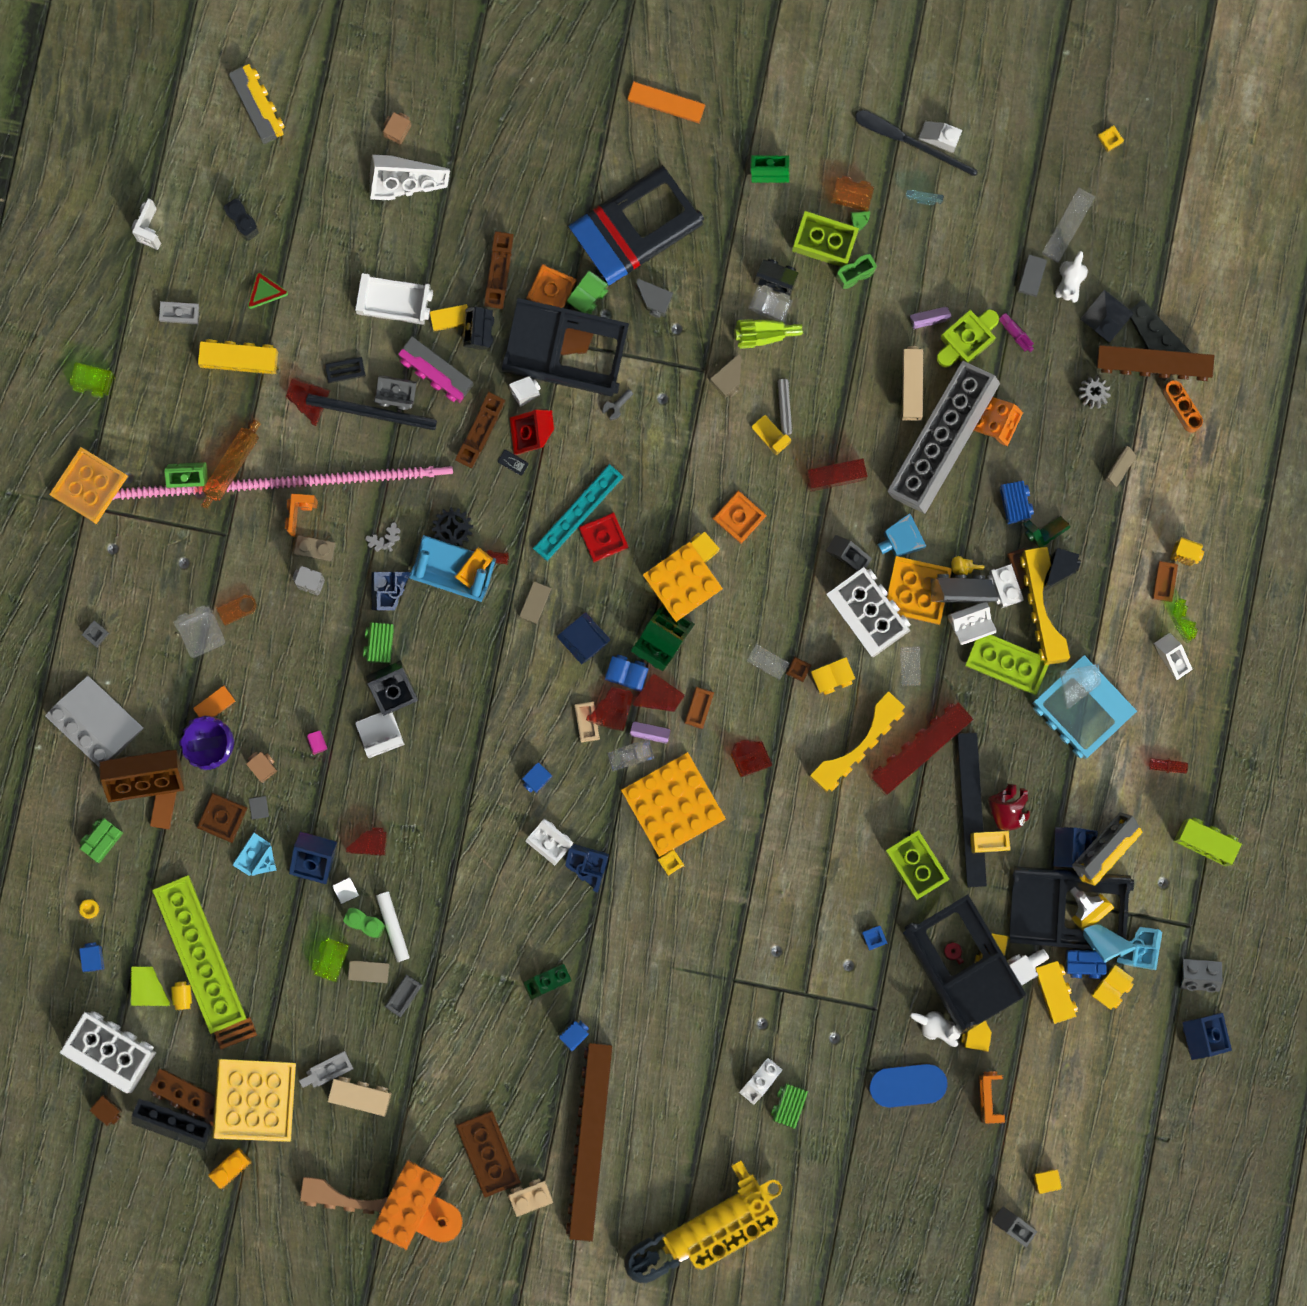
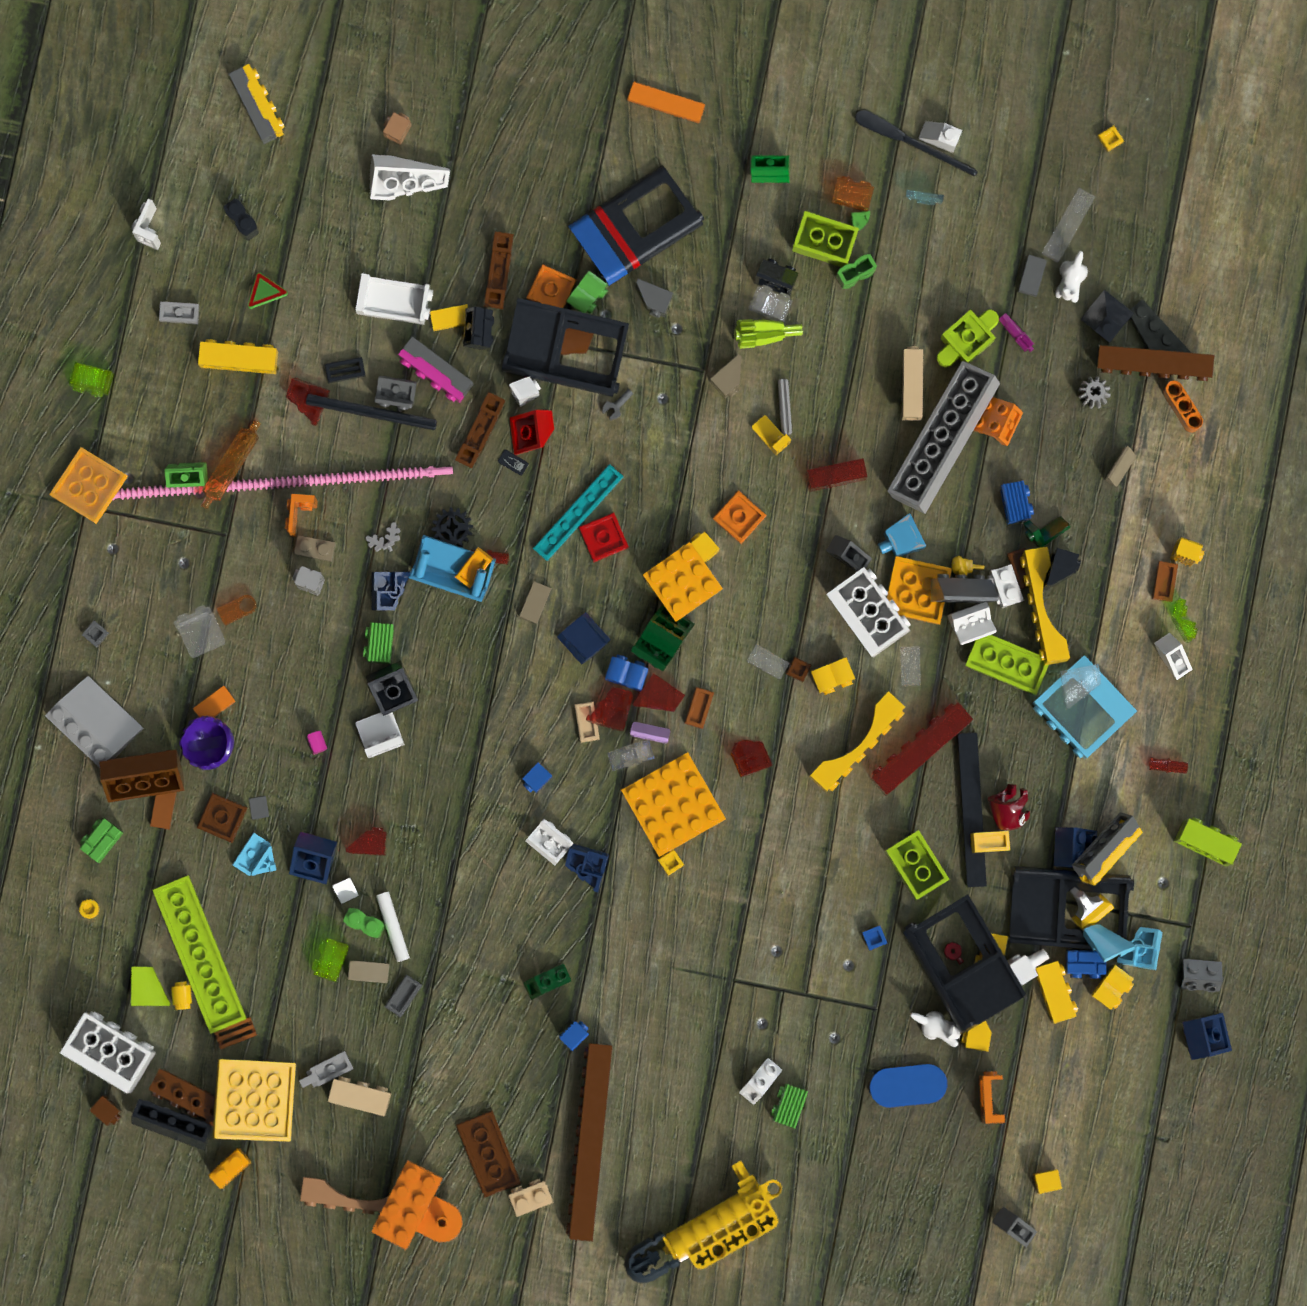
(91, 957): blue brick -> none
(261, 766): medium nougat brick -> none
(930, 317): lavender slope -> none

